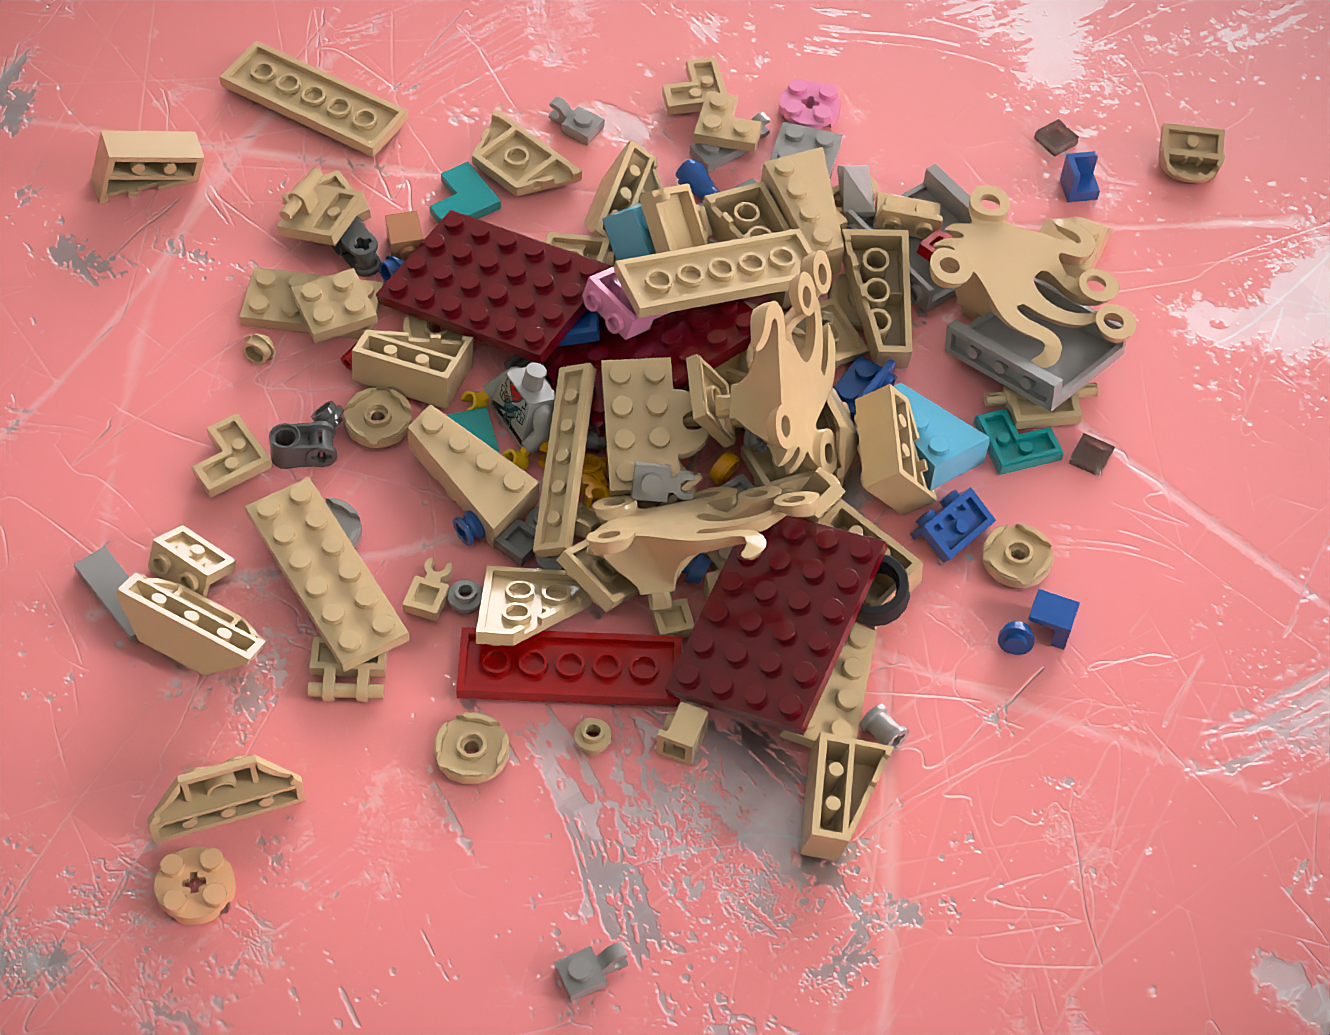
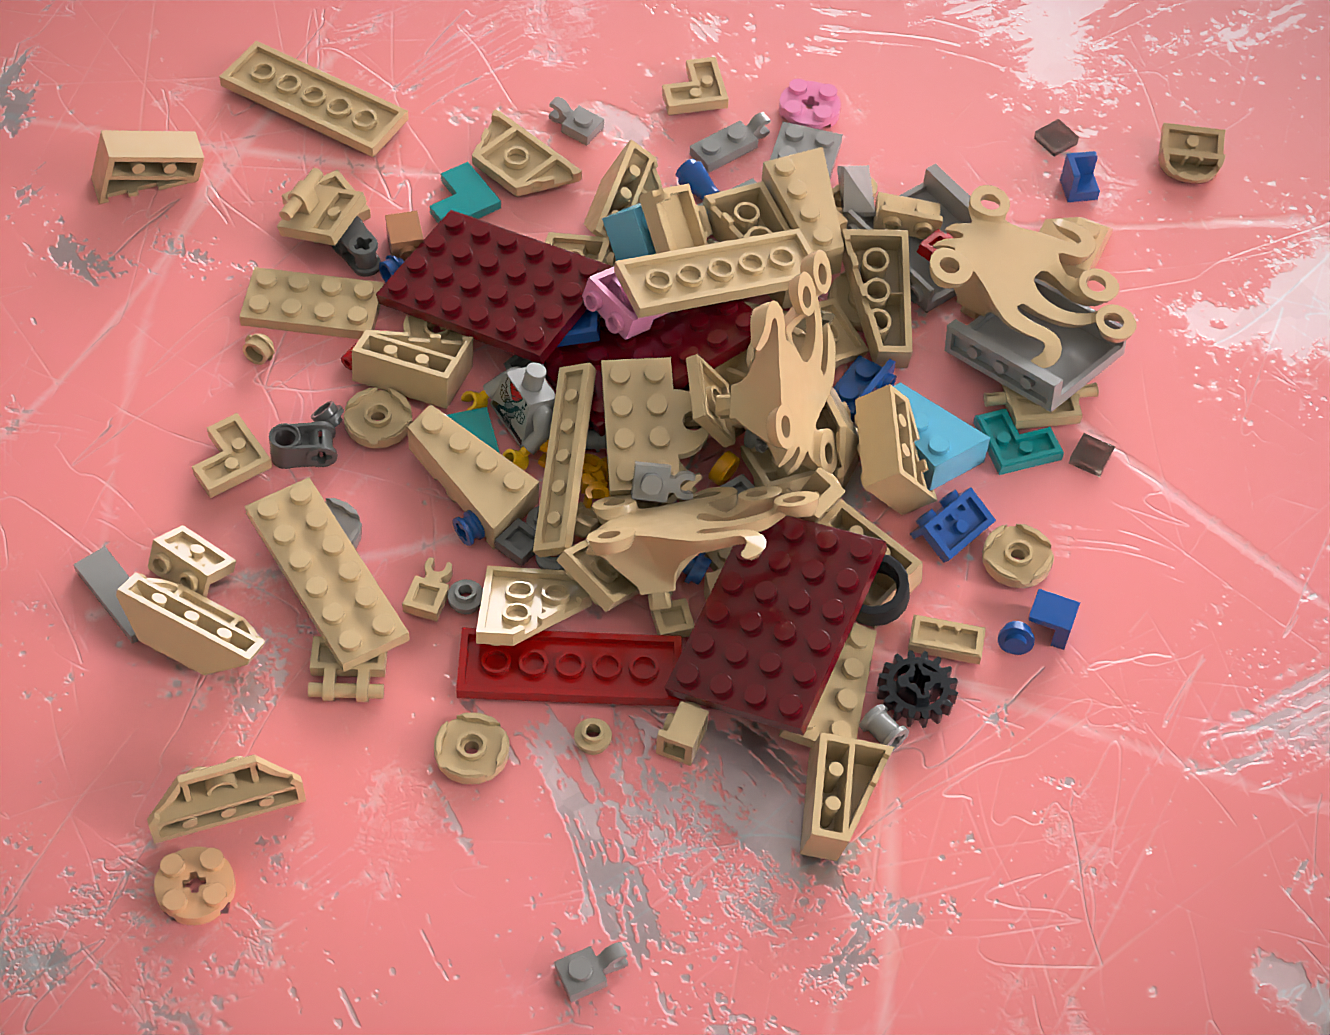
(334, 305): tan plate -> none
(720, 127): tan plate -> none
(915, 690): none -> black gear
(947, 639): none -> tan plate

